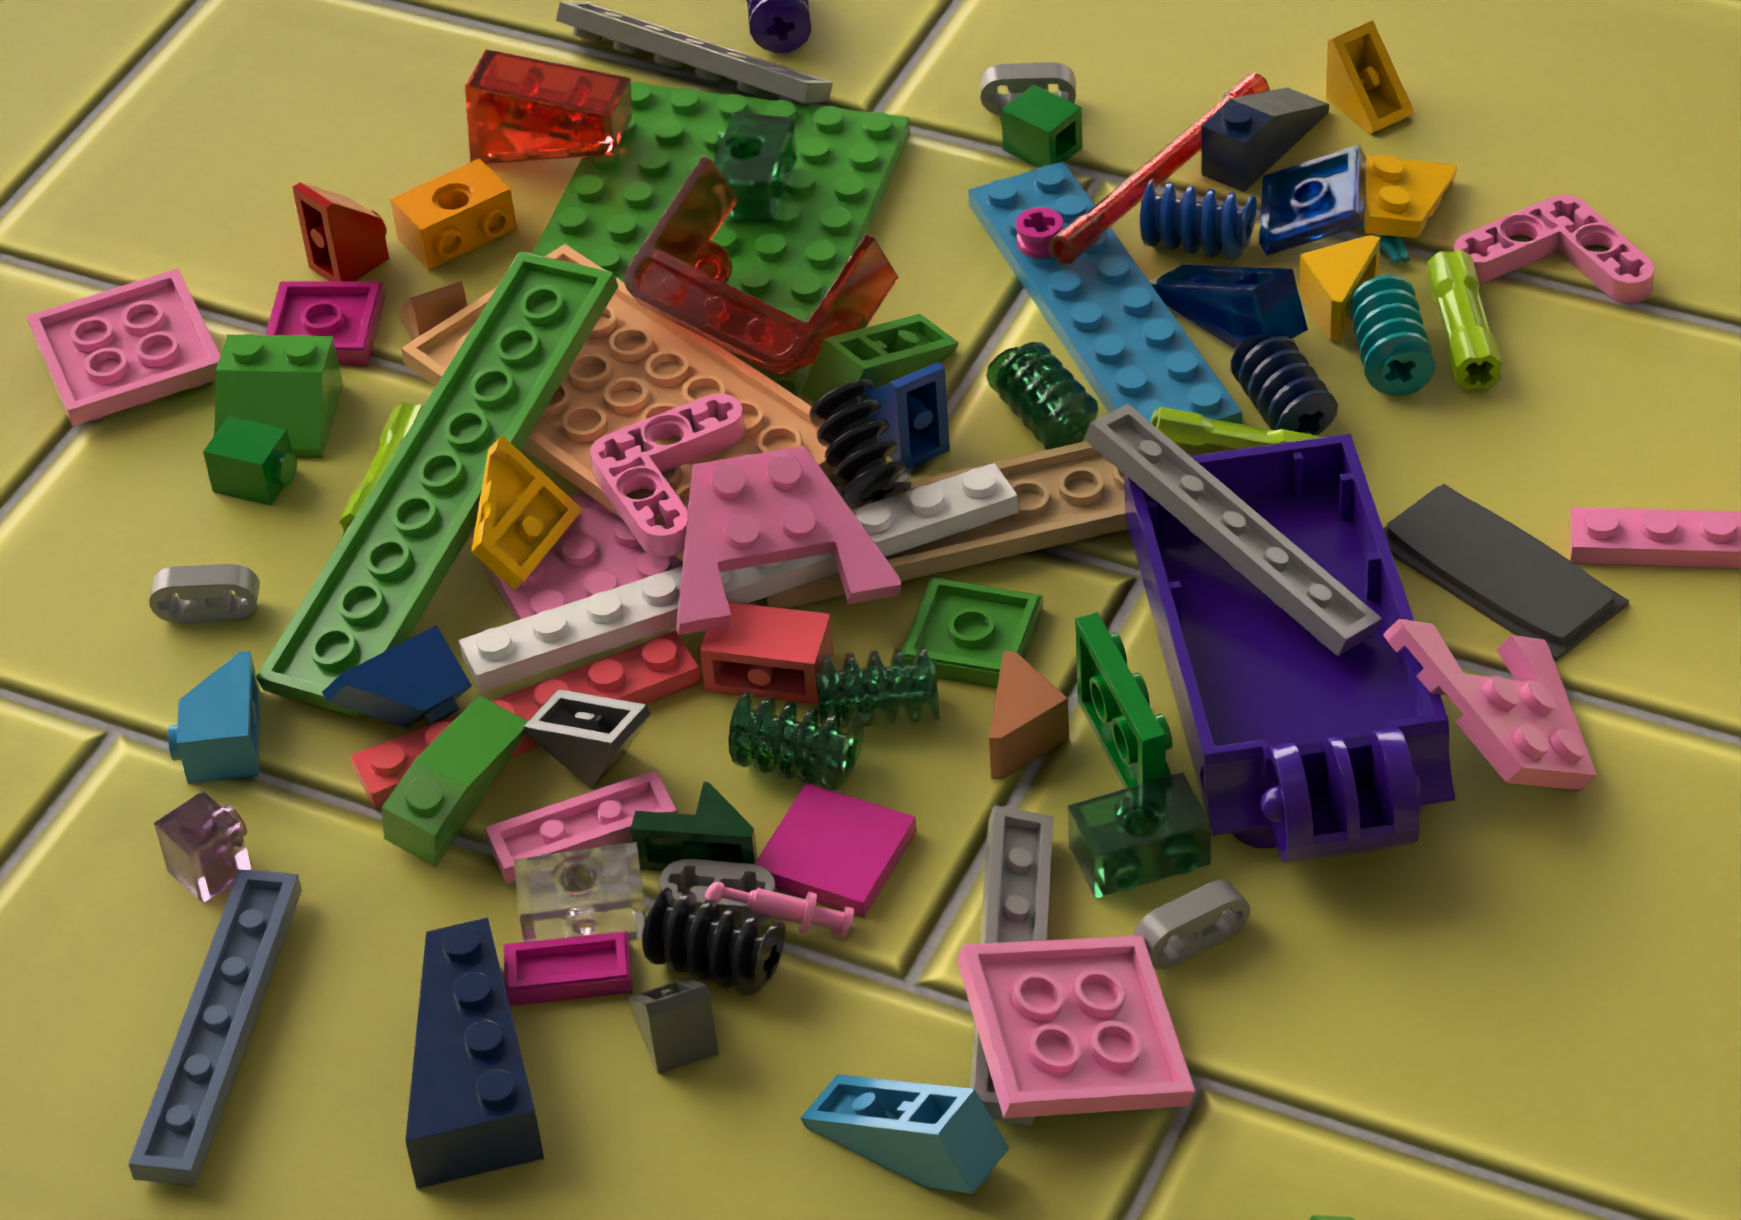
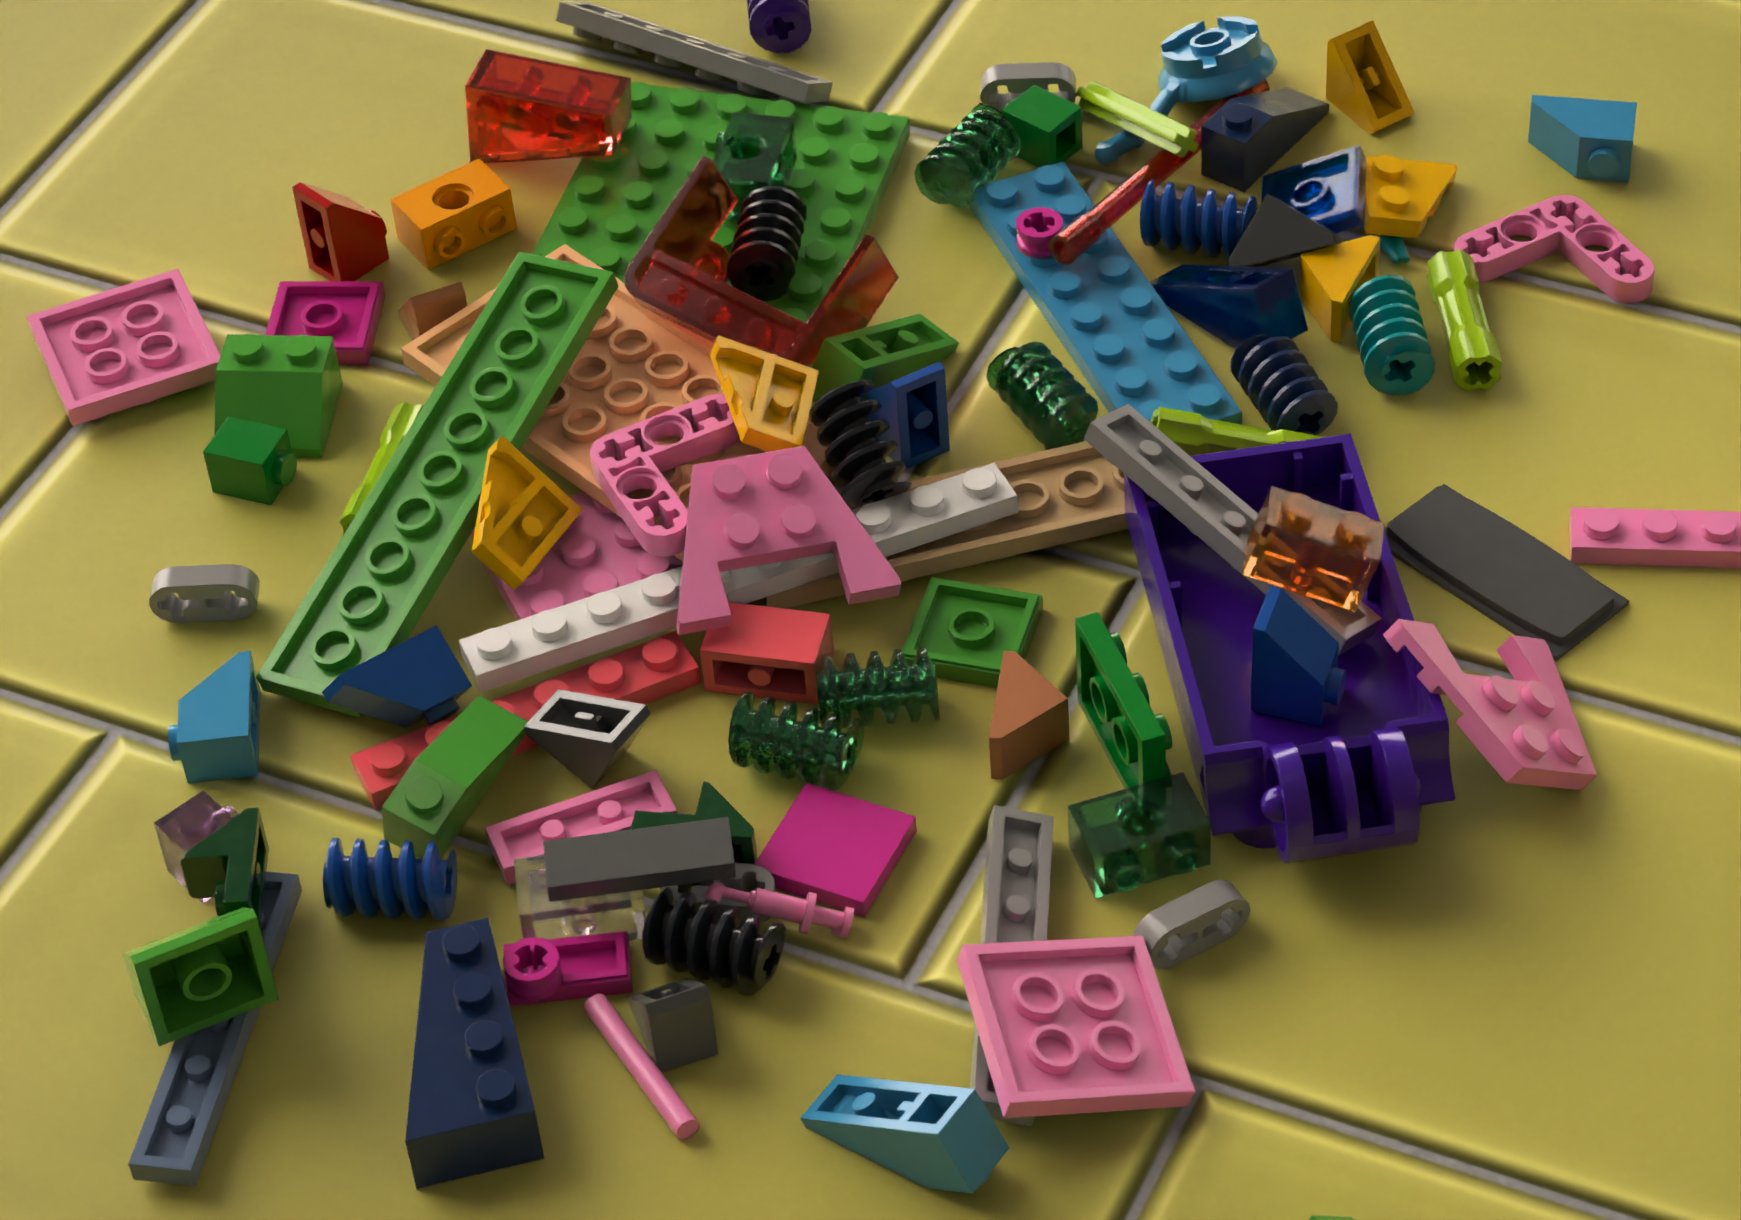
(202, 975): none -> bright green slope
(230, 865): none -> dark green slope
(389, 881): none -> blue piece
(532, 985): none -> dark pink bush
(639, 859): none -> dark grey tile
(641, 1066): none -> bright pink bar
(764, 394): none -> yellow wing
(767, 242): none -> black piece
(968, 157): none -> clear green piece
(1137, 119): none -> lime axle
(1202, 68): none -> dark azure piece
(1279, 235): none -> dark grey slope
(1293, 662): none -> blue slope
(1313, 548): none -> clear orange brick
(1584, 135): none -> dark azure slope

